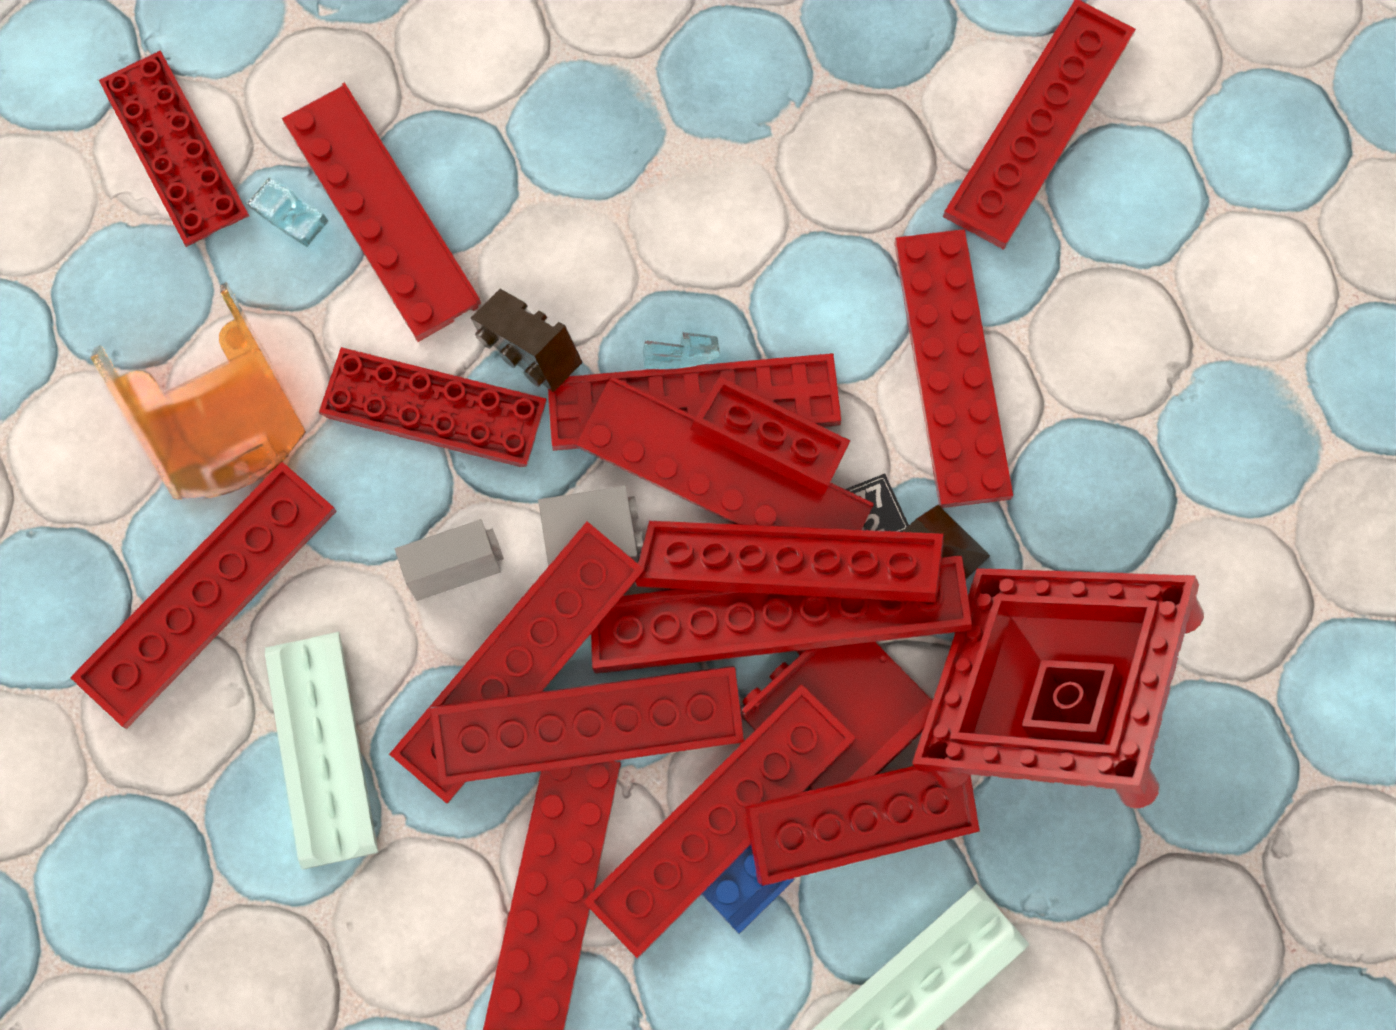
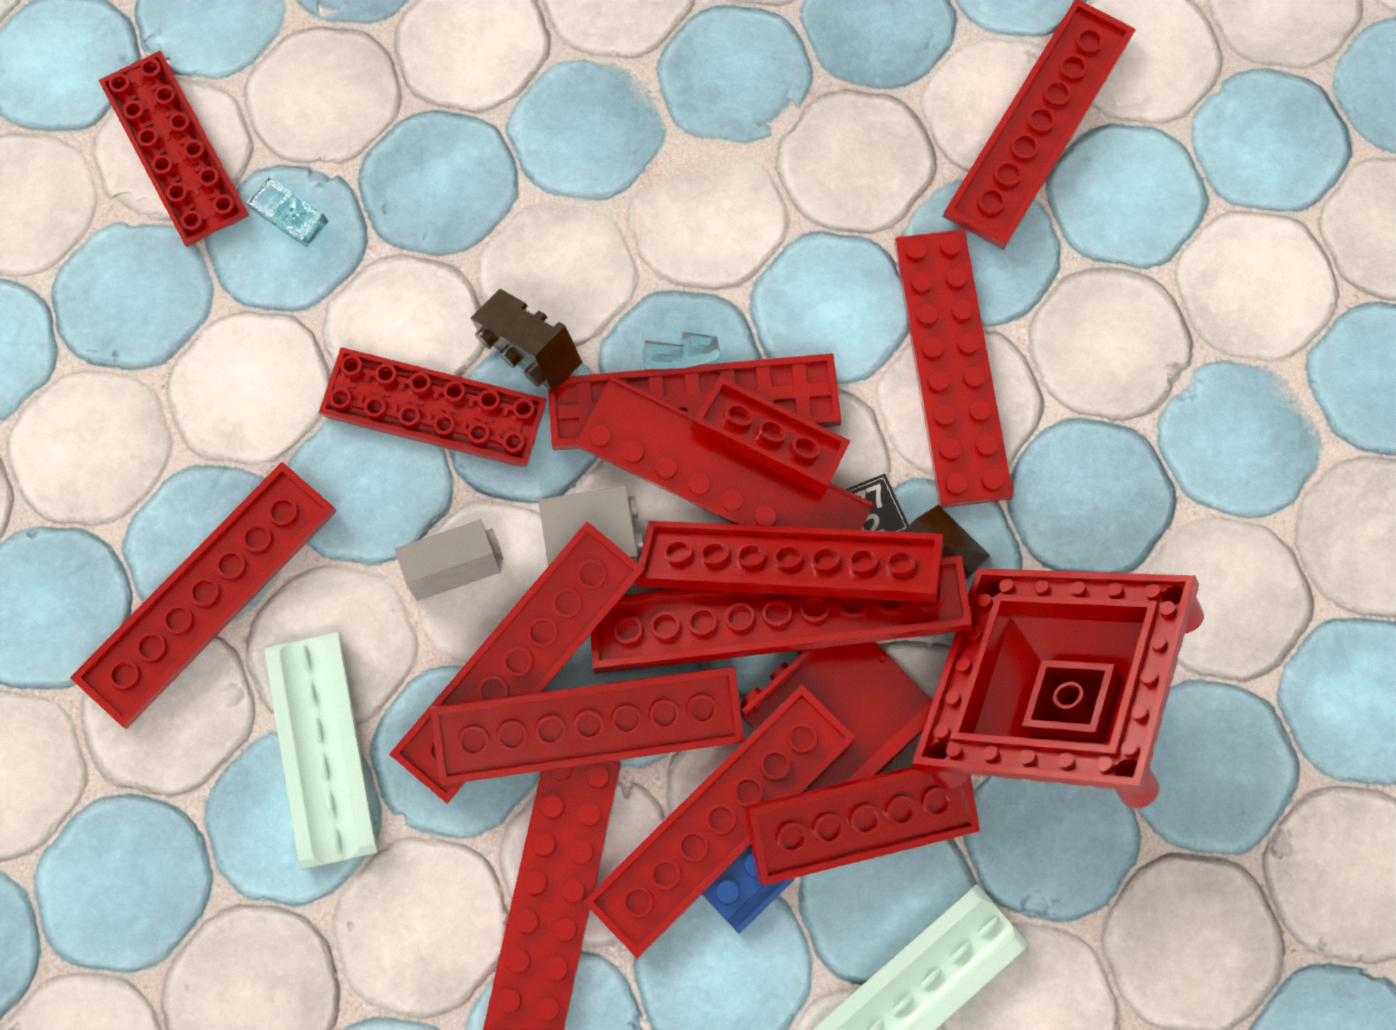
(217, 426): clear orange windscreen -> none
(382, 212): red plate -> none

